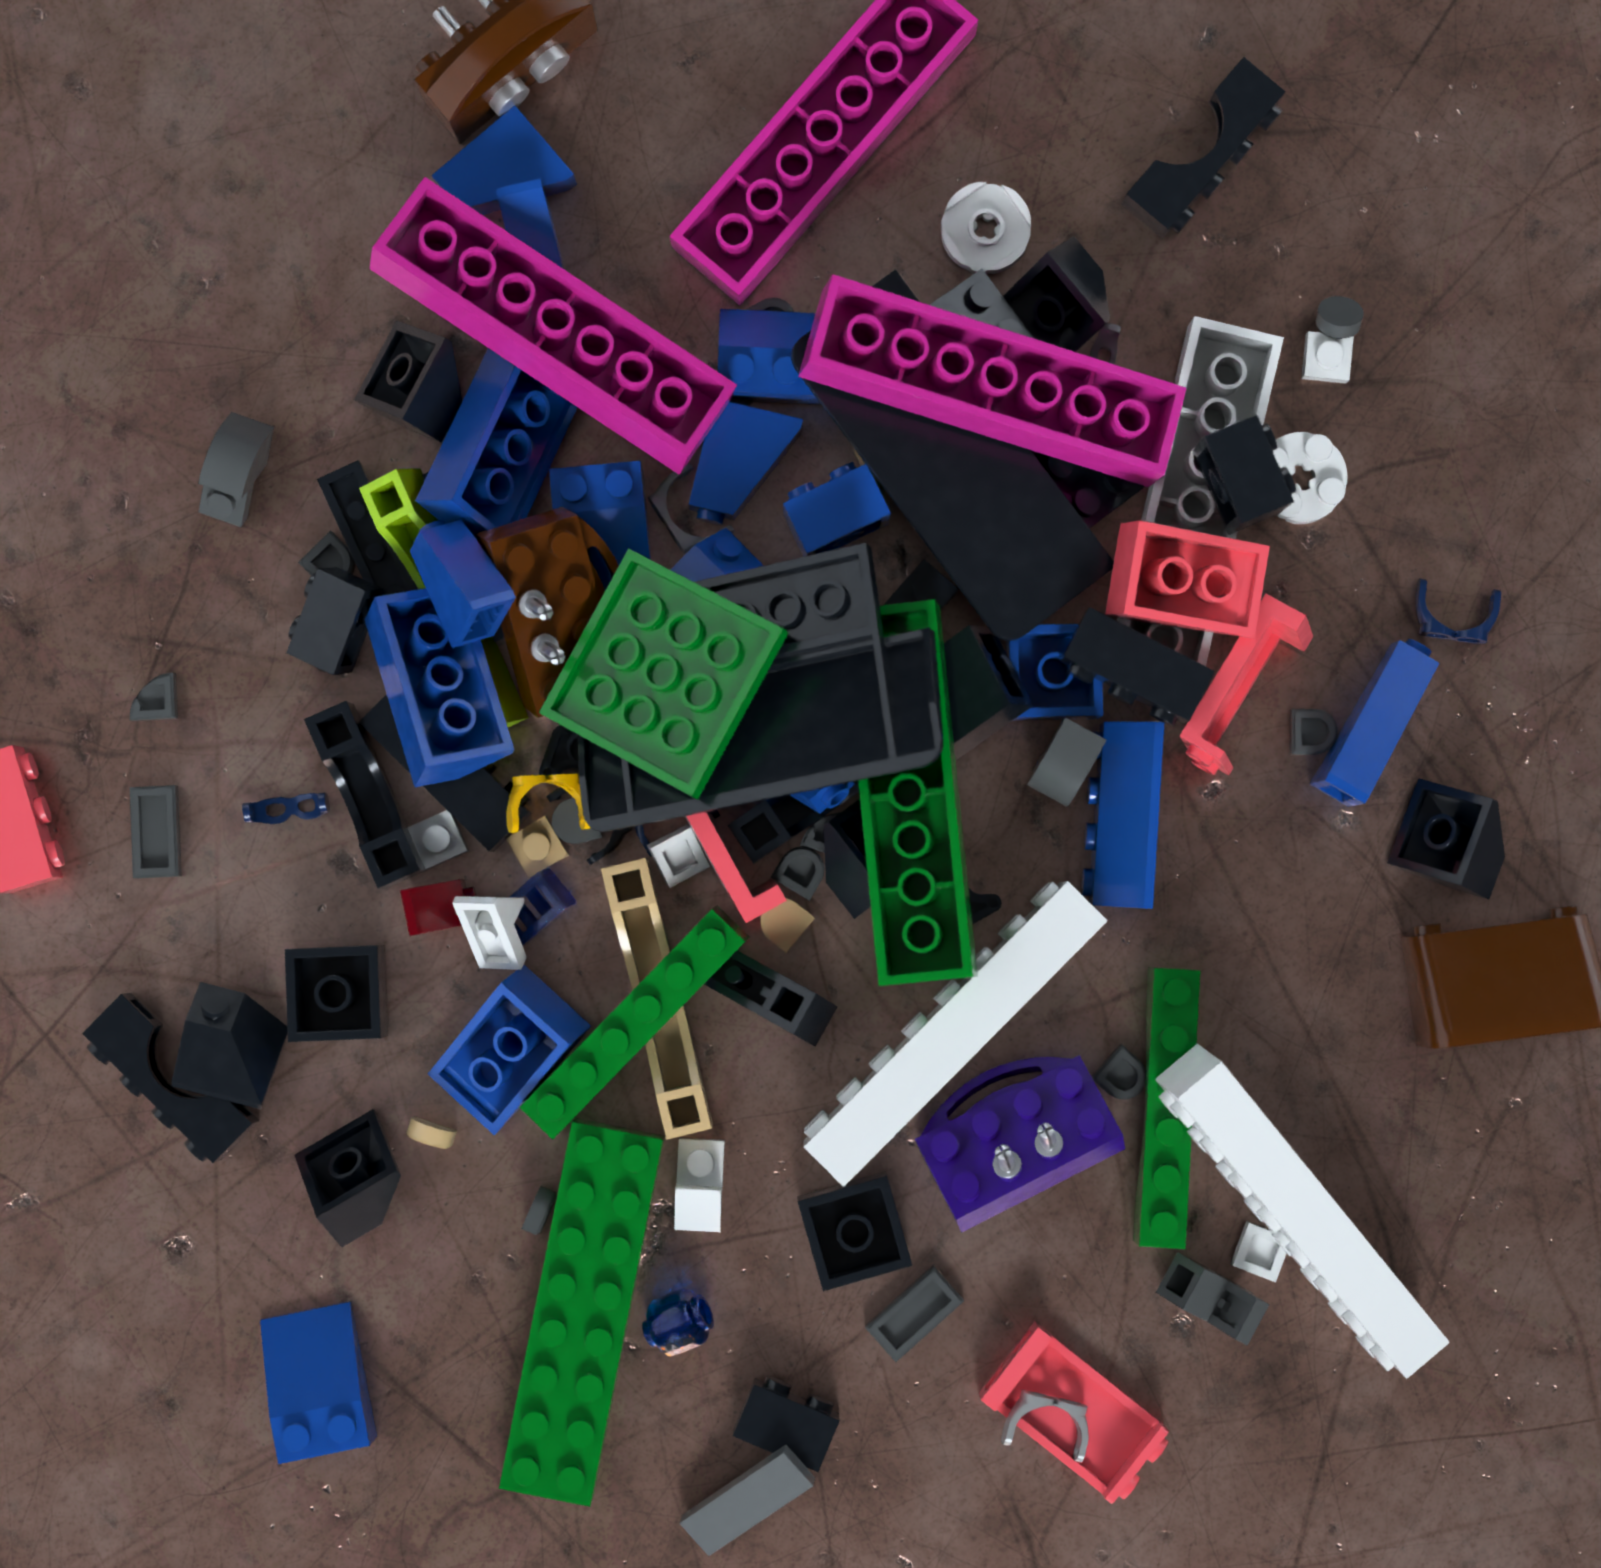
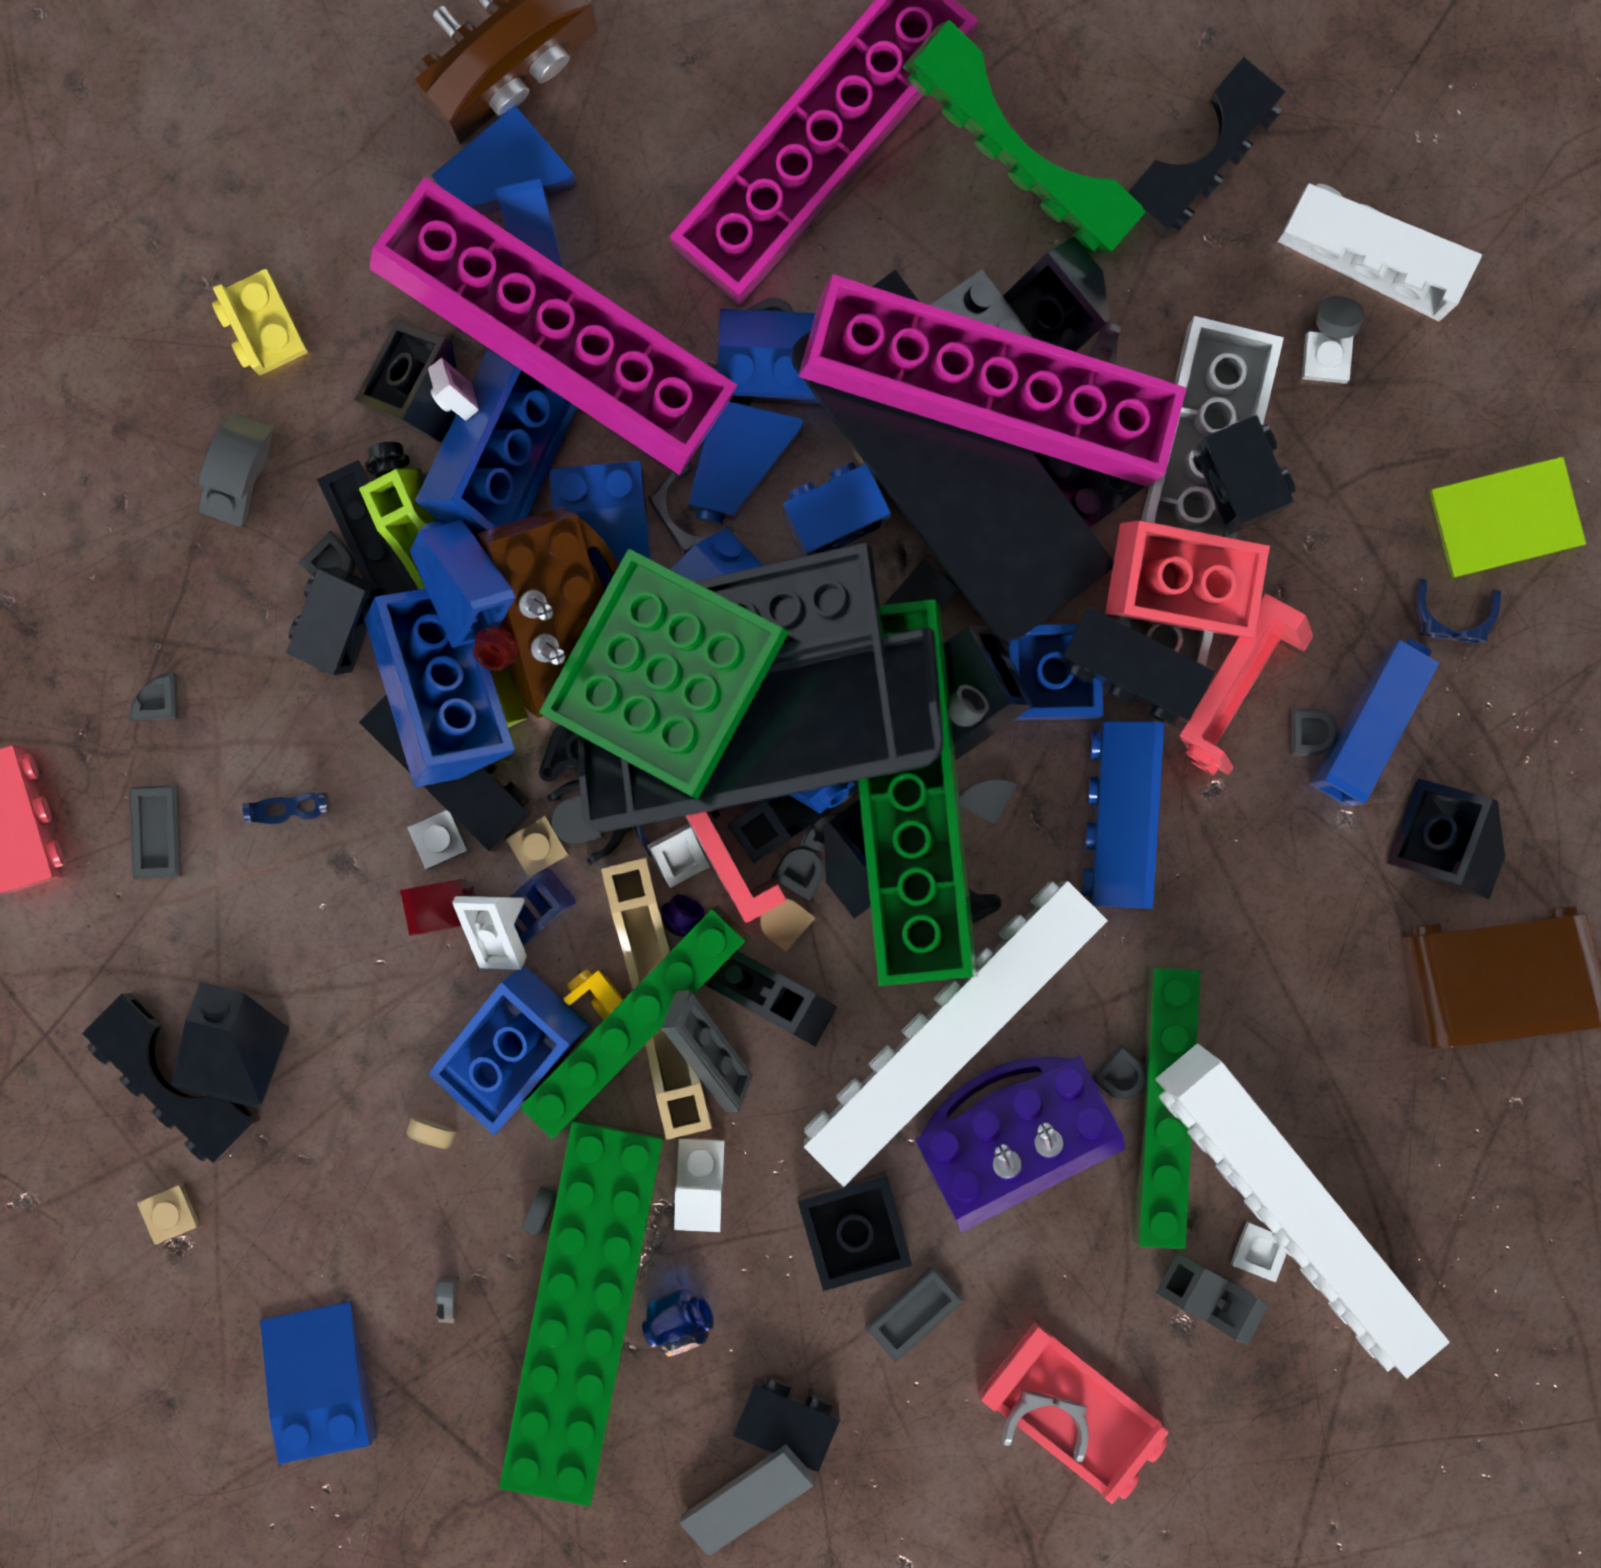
(168, 1214): none -> tan plate
(259, 322): none -> light yellow bracket
(336, 993): black brick -> none
(350, 1178): black slope -> none
(367, 794): black arch -> none
(385, 458): none -> black plate
(446, 1297): none -> dark grey tile
(452, 390): none -> white plate
(495, 648): none -> clear red plate
(523, 784): yellow cap -> none
(606, 993): none -> yellow bracket
(681, 915): none -> dark purple plate
(707, 1051): none -> dark grey tile
(956, 76): none -> green arch
(967, 706): none -> dark grey hinge
(987, 798): none -> dark grey tile
(990, 203): white plate -> none
(1066, 762): dark grey brick -> none
(1328, 471): white plate -> none
(1380, 251): none -> white wedge
(1507, 517): none -> lime tile

